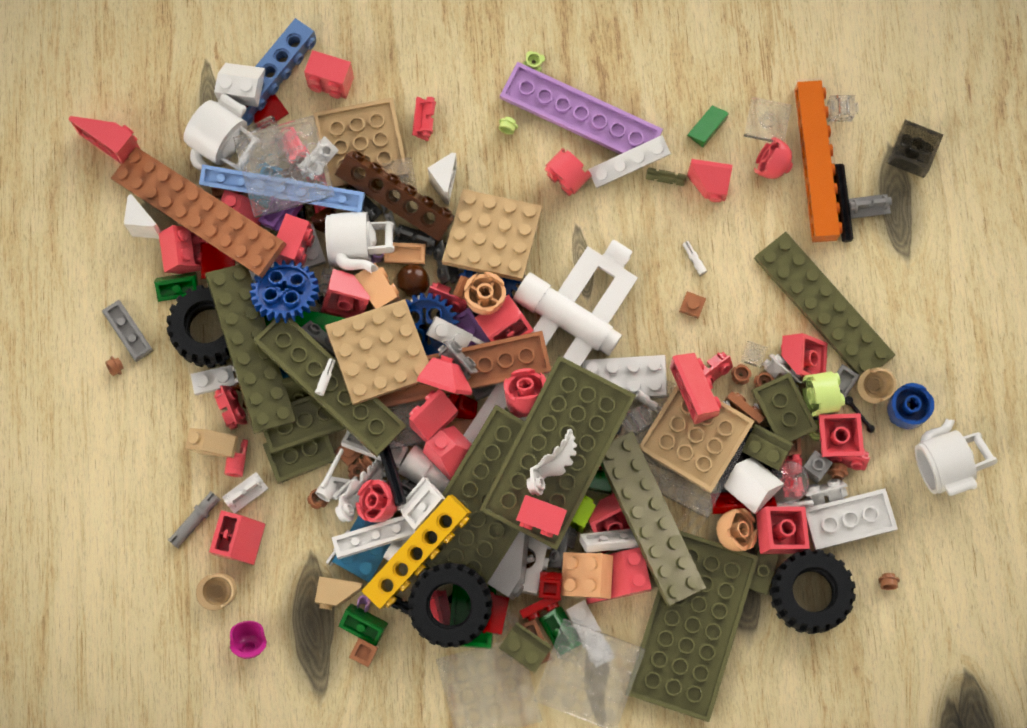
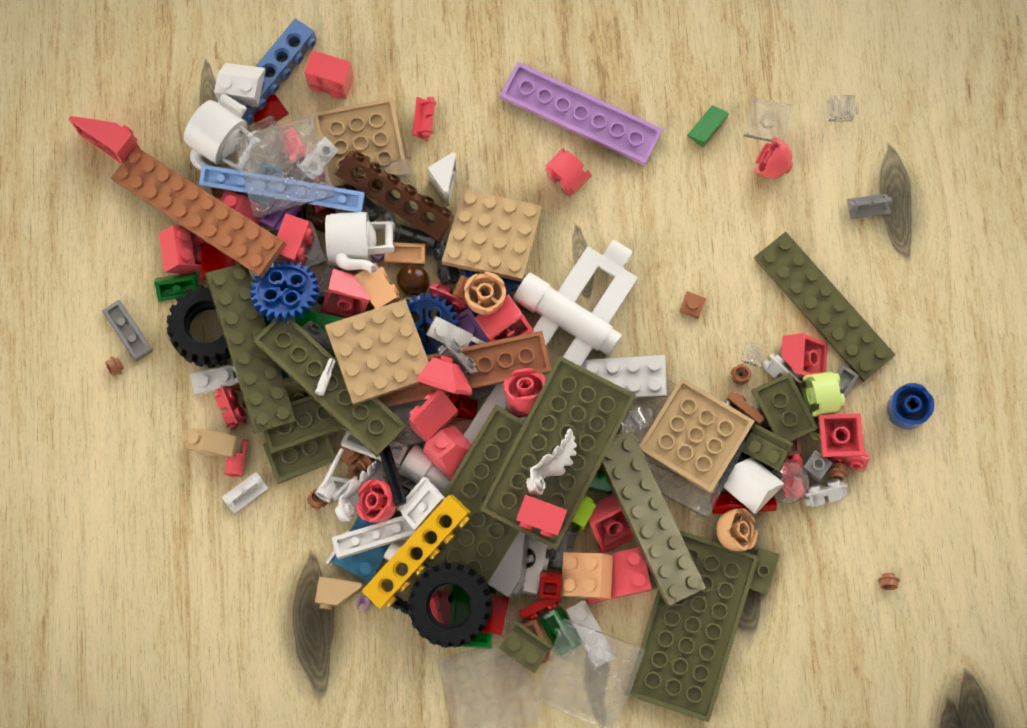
(138, 221): white slope -> none
(201, 511): light grey pin -> none
(216, 591): tan helmet -> none
(237, 538): coral slope -> none
(247, 639): dark pink helmet -> none
(363, 624): green slope -> none
(363, 652): nougat plate -> none
(507, 125): yellowish green plate -> none
(534, 56): yellowish green plate -> none
(608, 540): white plate -> none
(629, 161): white plate -> none
(645, 399): white pin -> none
(666, 176): olive axle -> none
(693, 256): white pin -> none
(695, 387): coral slope -> none
(710, 178): coral slope -> none
(719, 365): coral hinge -> none
(763, 376): nougat plate -> none
(782, 530): coral brick -> none
(806, 503): white piece -> none
(817, 161): orange brick -> none
(832, 571): black tyre -> none
(843, 199): black axle -> none
(849, 401): black hinge -> none
(850, 519): white plate -> none
(876, 385): tan helmet -> none
(914, 148): clear smoke brick -> none
(948, 461): white piece -> none

